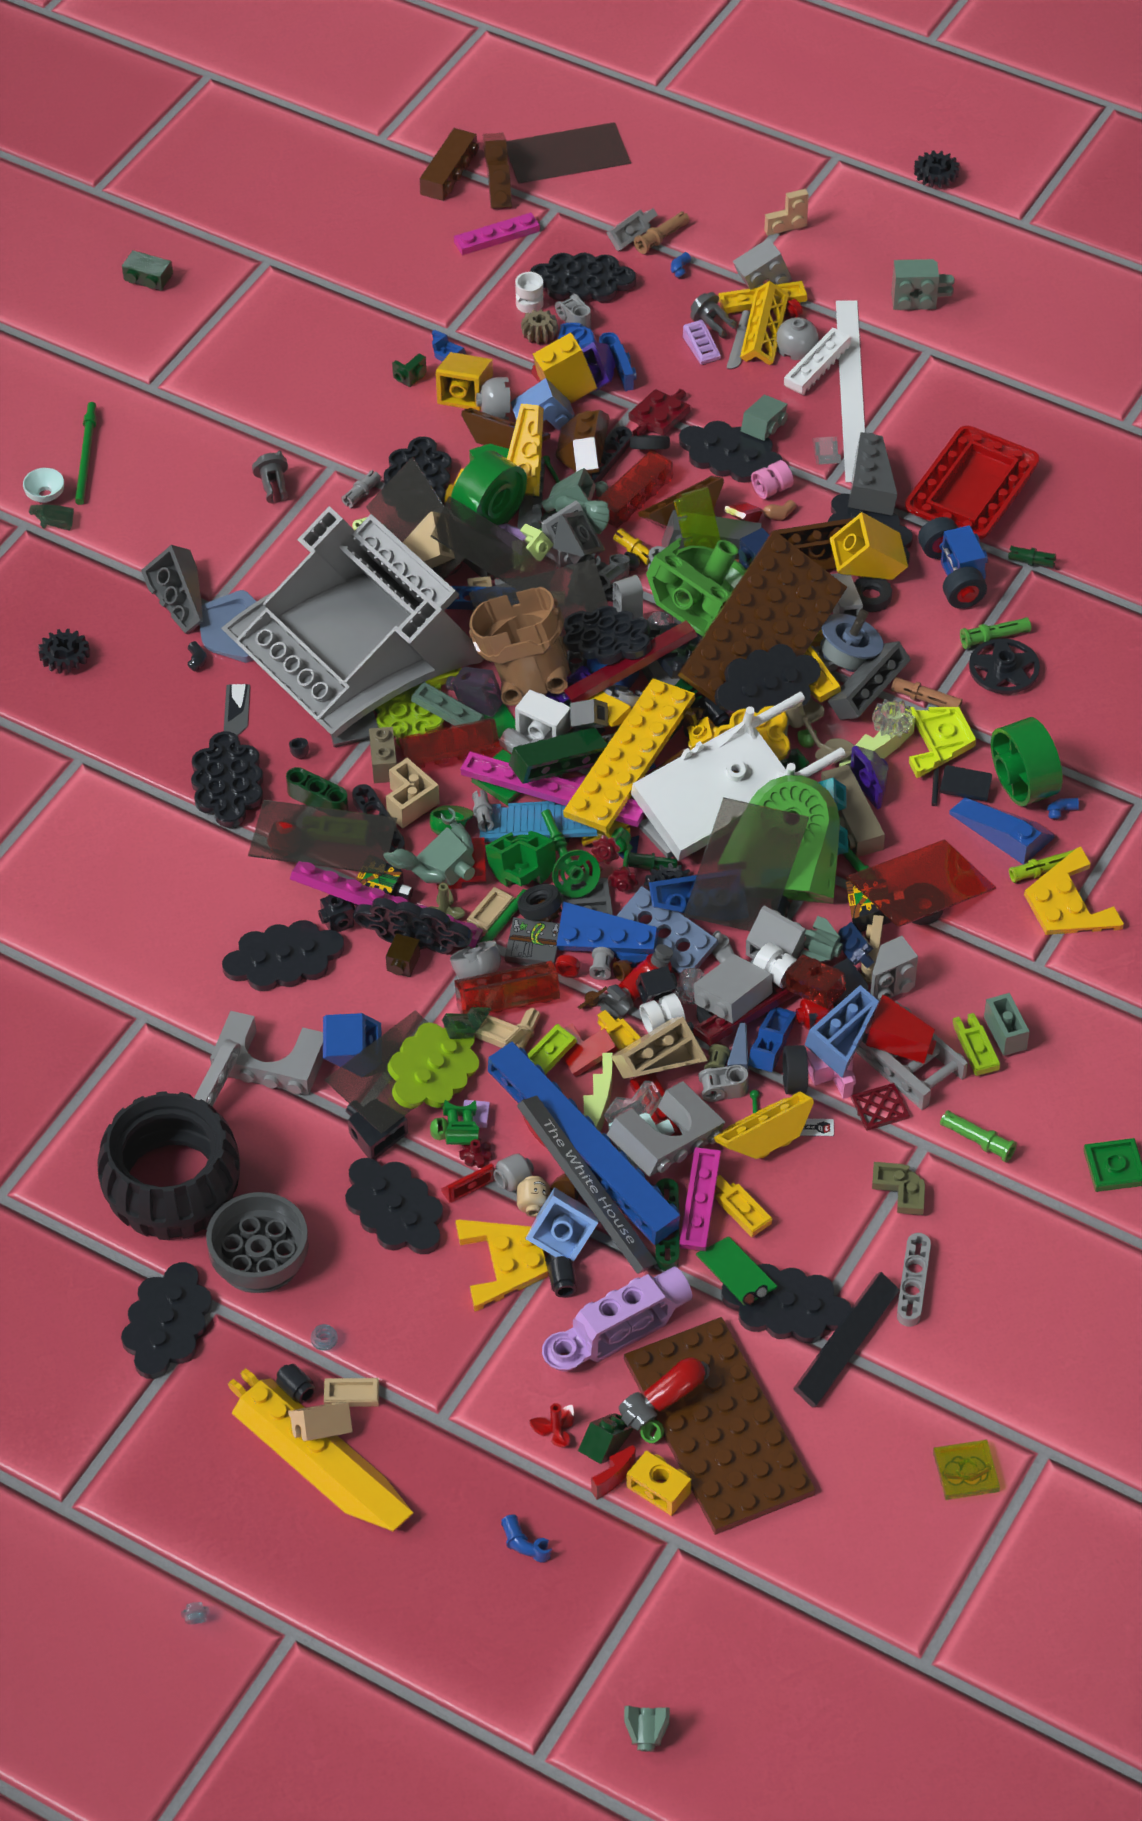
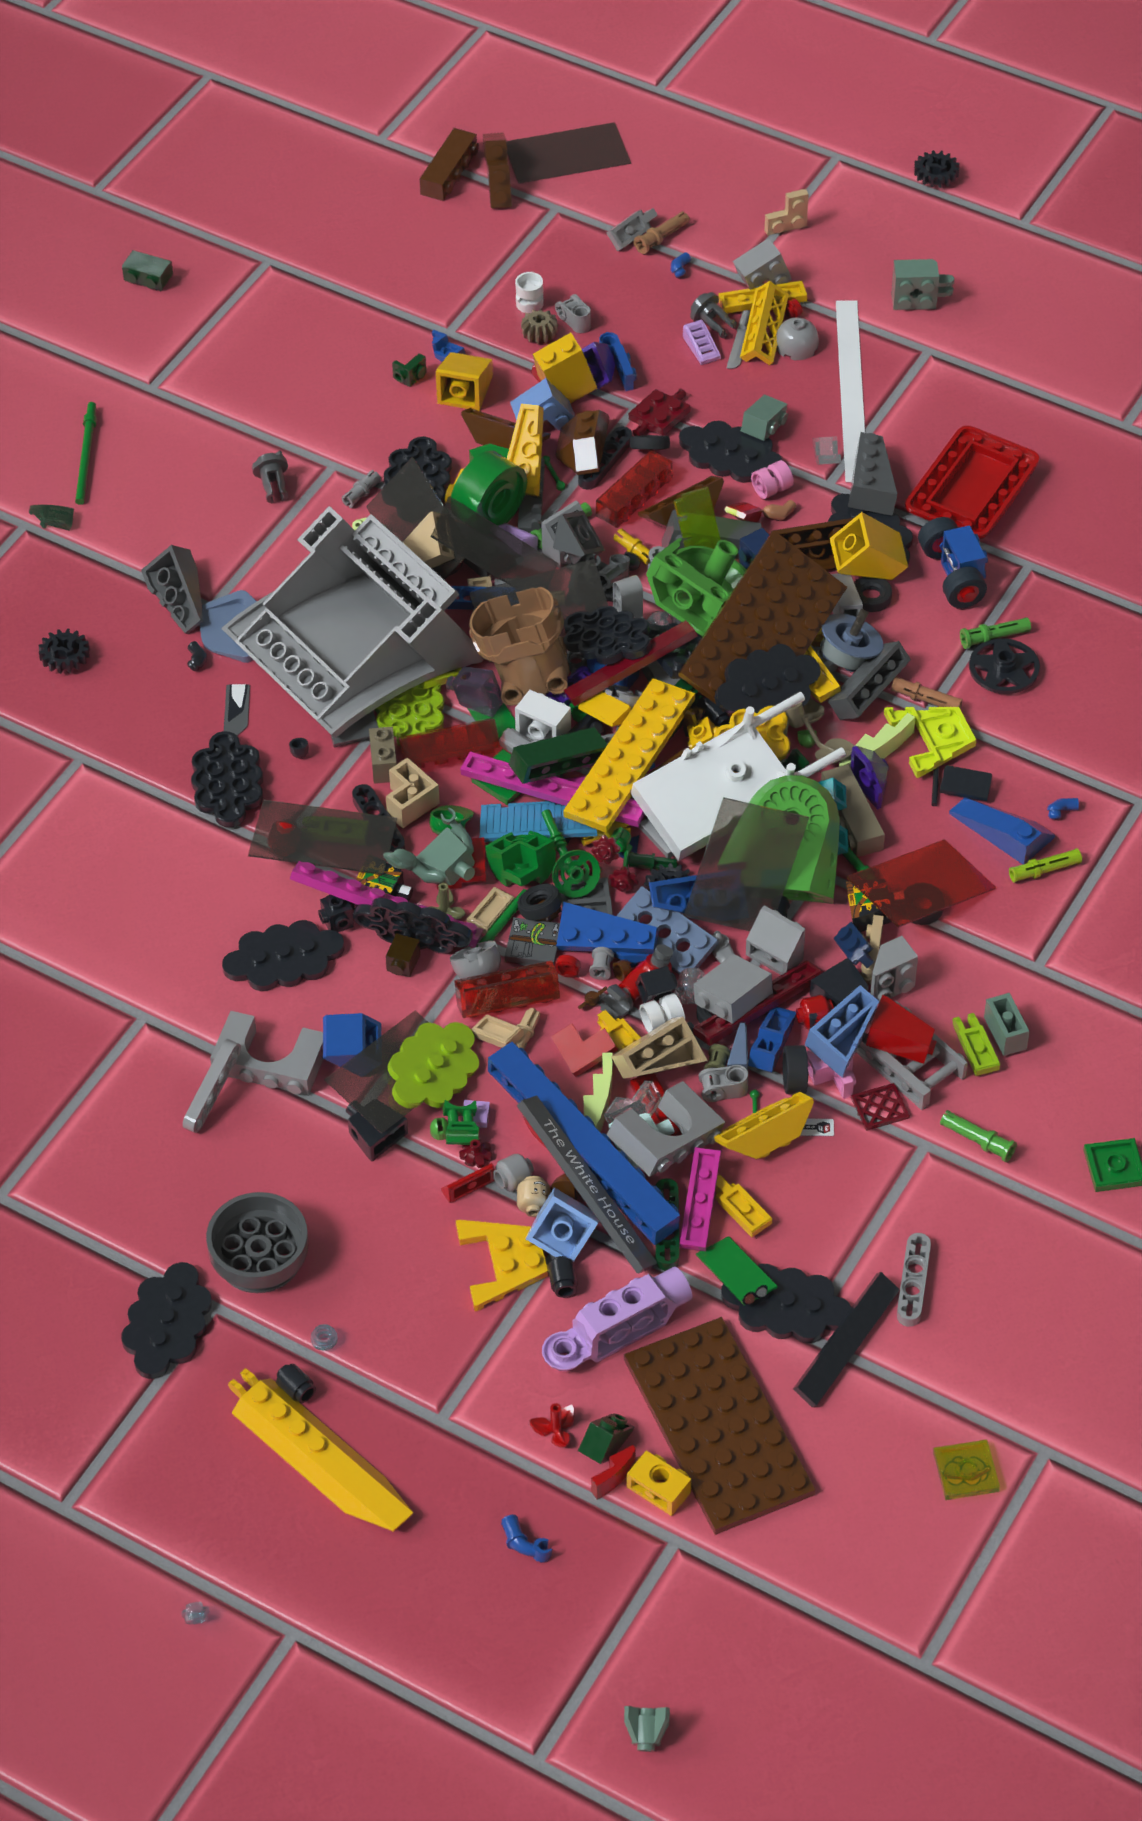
(41, 480): light aqua piece -> none
(157, 1123): black tyre -> none
(315, 790): dark green beam -> none
(321, 1421): tan hinge -> none
(356, 1391): tan tile -> none
(394, 1205): black plate -> none
(444, 705): sand green tile -> none
(465, 1025): clear green slope -> none
(482, 810): light grey pin -> none
(494, 397): light grey cylinder -> none
(496, 233): dark pink plate -> none
(537, 542): yellowish green bracket -> none
(552, 1048): lime hinge -> none
(580, 488): sand green torso -> none
(582, 334): blue tile -> none
(584, 276): black plate -> none
(589, 714): brick -> none
(648, 1428): bright green hinge -> none
(673, 1386): red piece -> none
(772, 960): white wheel -> none
(815, 981): clear red brick -> none
(817, 361): white gear -> none
(823, 943): sand green brick -> none
(892, 718): clear gear -> none
(901, 1179): olive plate -> none
(1026, 761): green piece -> none
(1032, 556): dark green pin -> none
(1061, 906): yellow wing -> none

